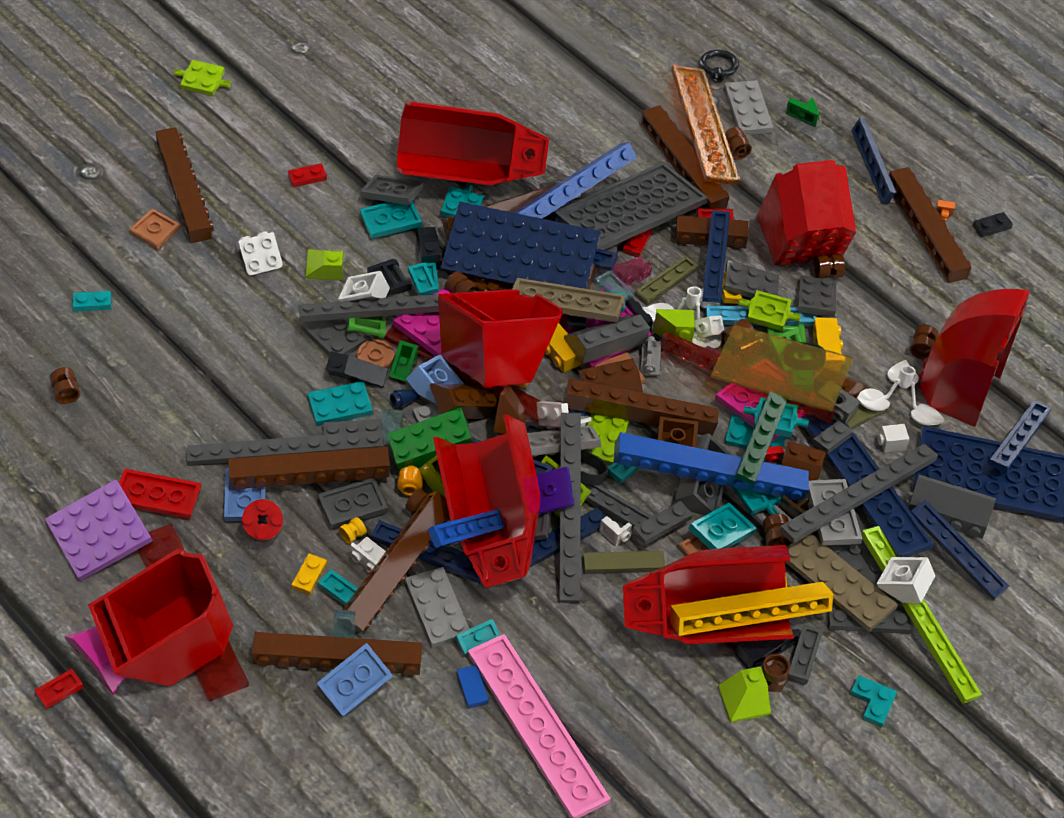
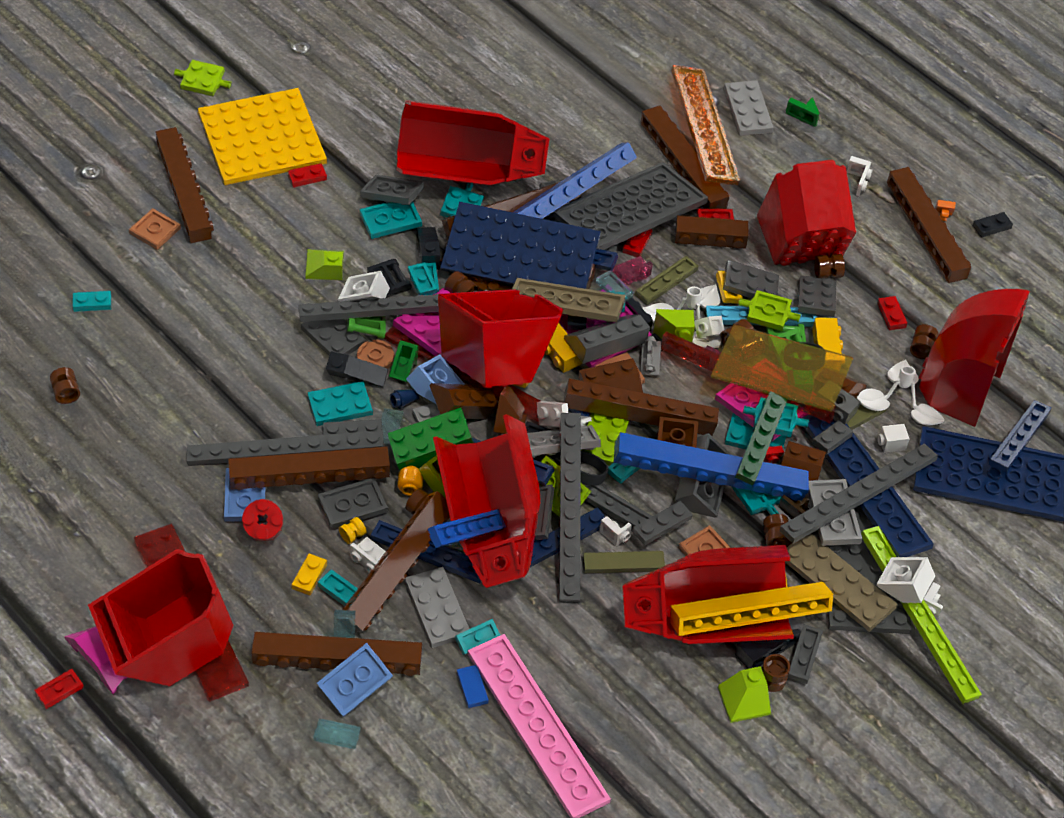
(98, 530): medium lavender plate -> none
(160, 493): red plate -> none
(260, 253): white bracket -> none
(261, 136): none -> yellow plate
(337, 733): none -> clear light blue tile
(555, 490): dark purple plate -> none
(716, 256): dark blue plate -> none
(717, 78): black piece -> none
(722, 527): teal plate -> none
(738, 143): reddish brown wheel -> none
(860, 168): none -> white bracket
(873, 161): dark blue plate -> none
(879, 699): teal plate -> none
(892, 313): none -> red plate
(932, 598): none -> white bracket
(959, 550): dark blue plate -> none
(960, 507): dark grey slope -> none

